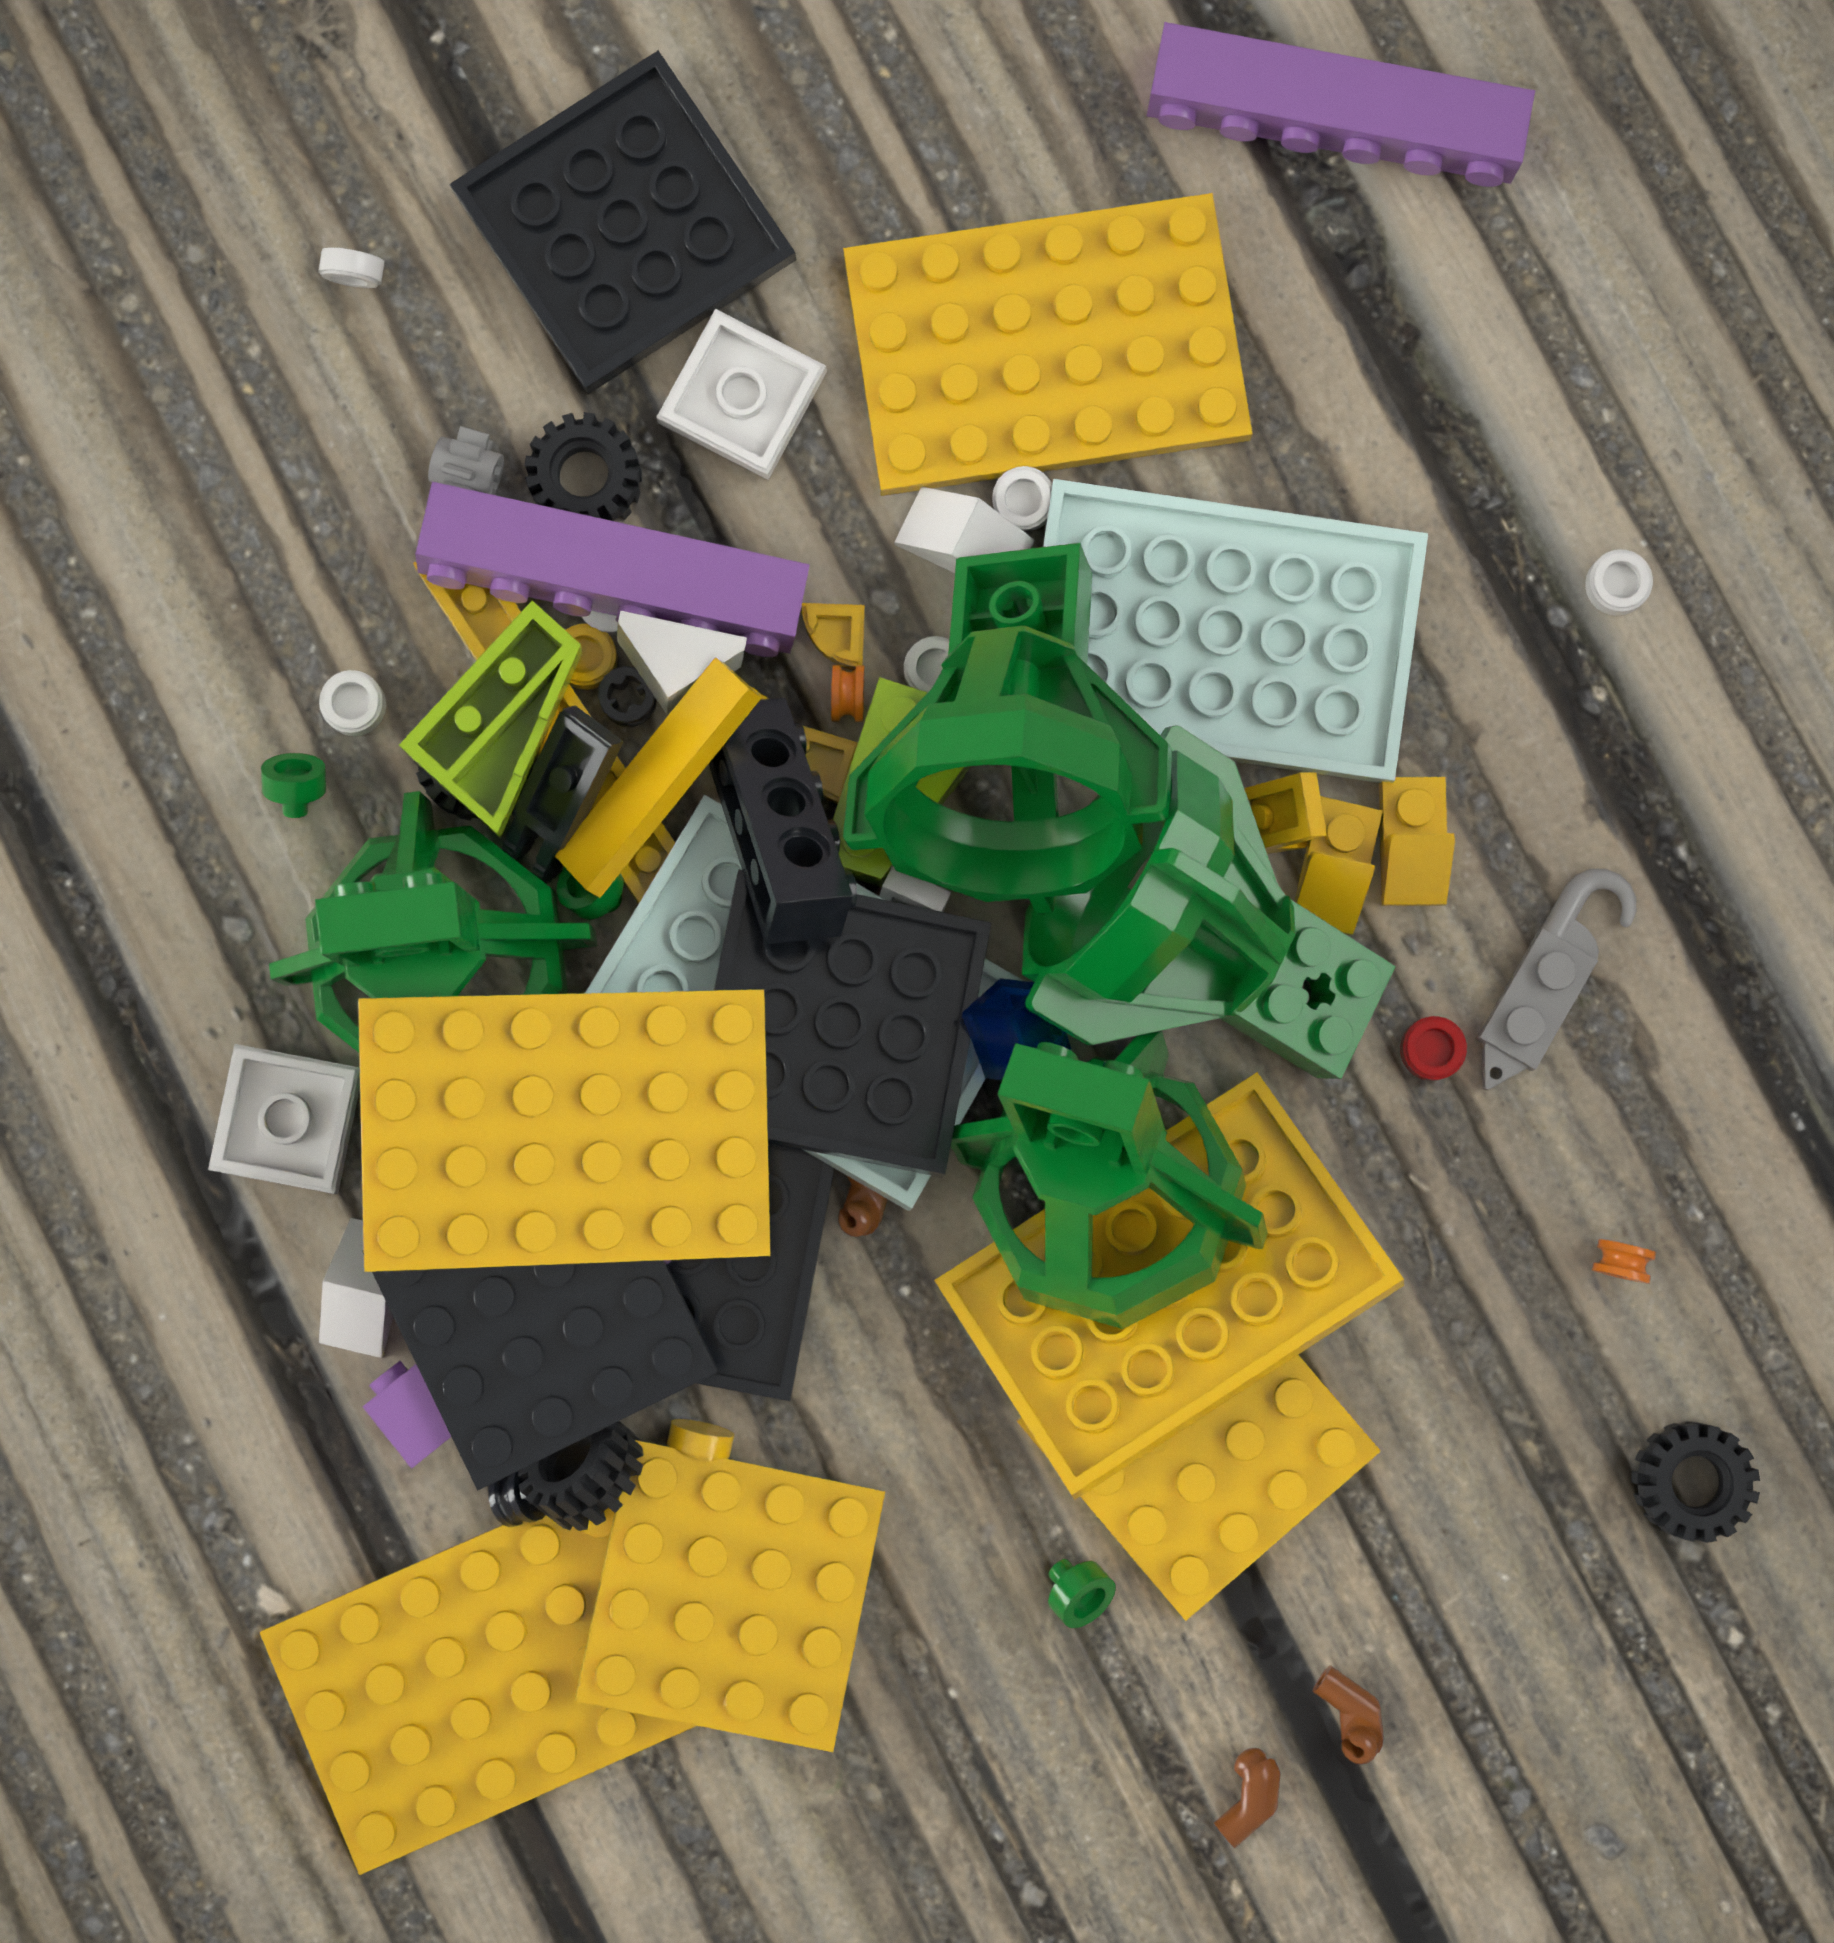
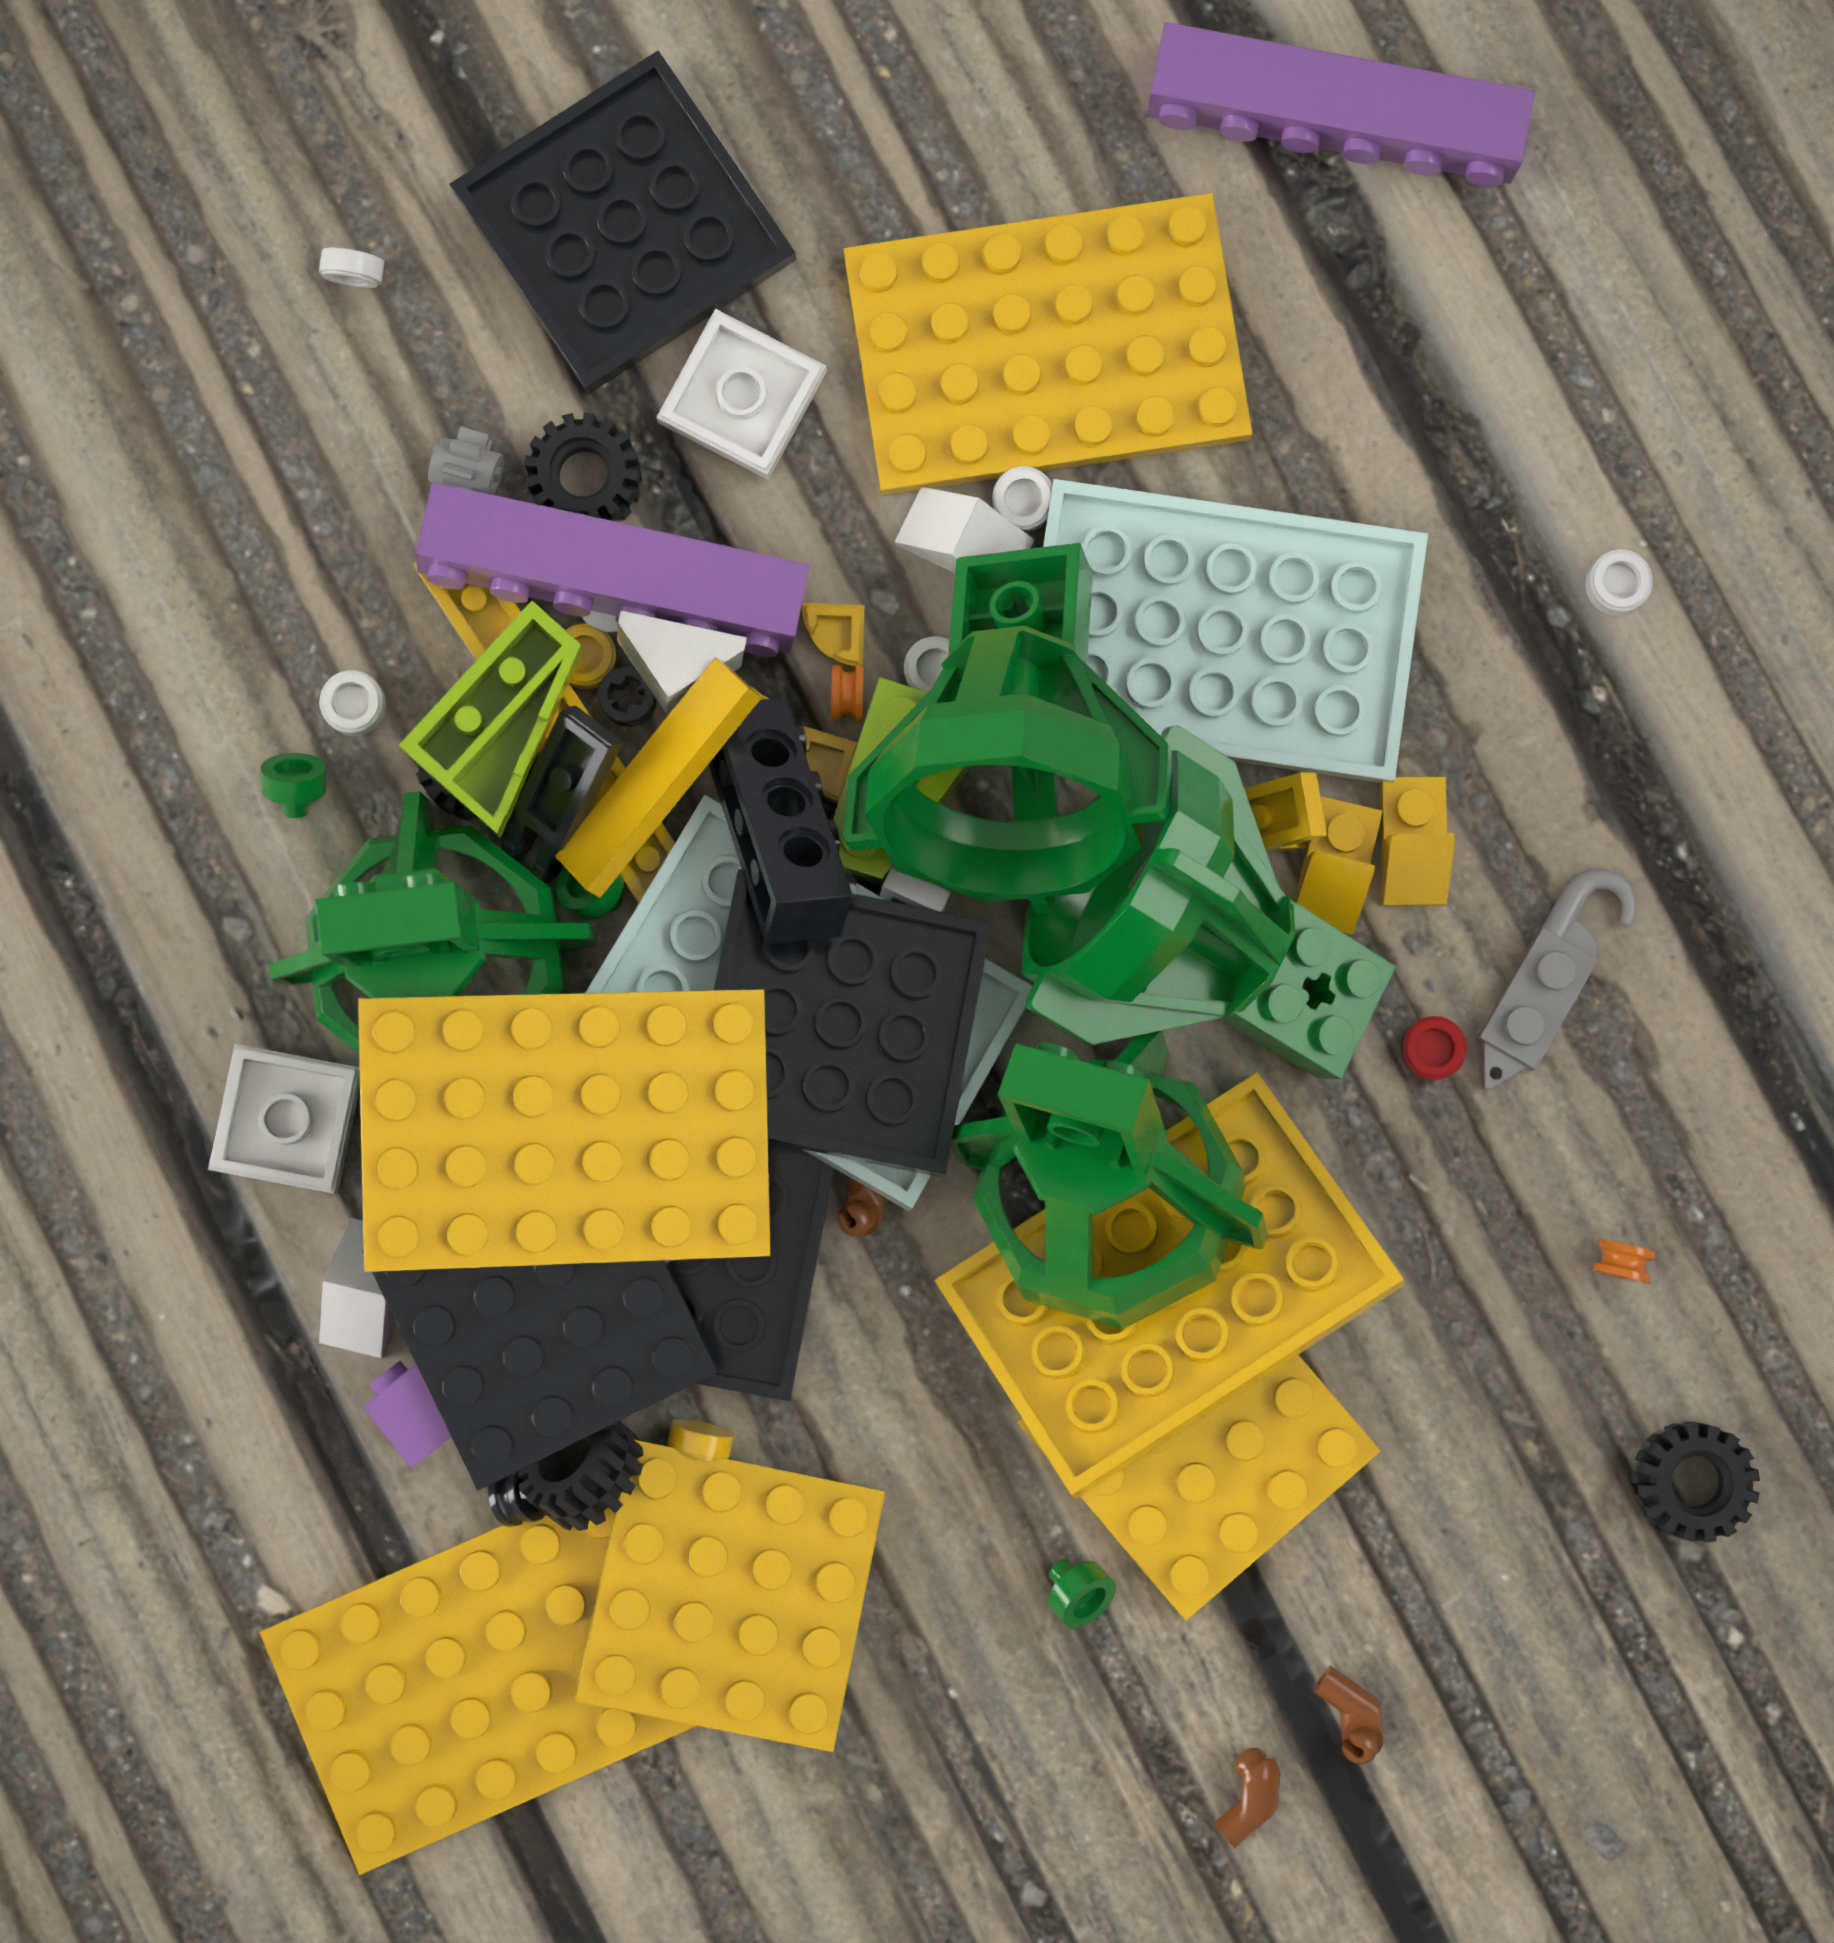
(1001, 1020): clear blue brick -> none

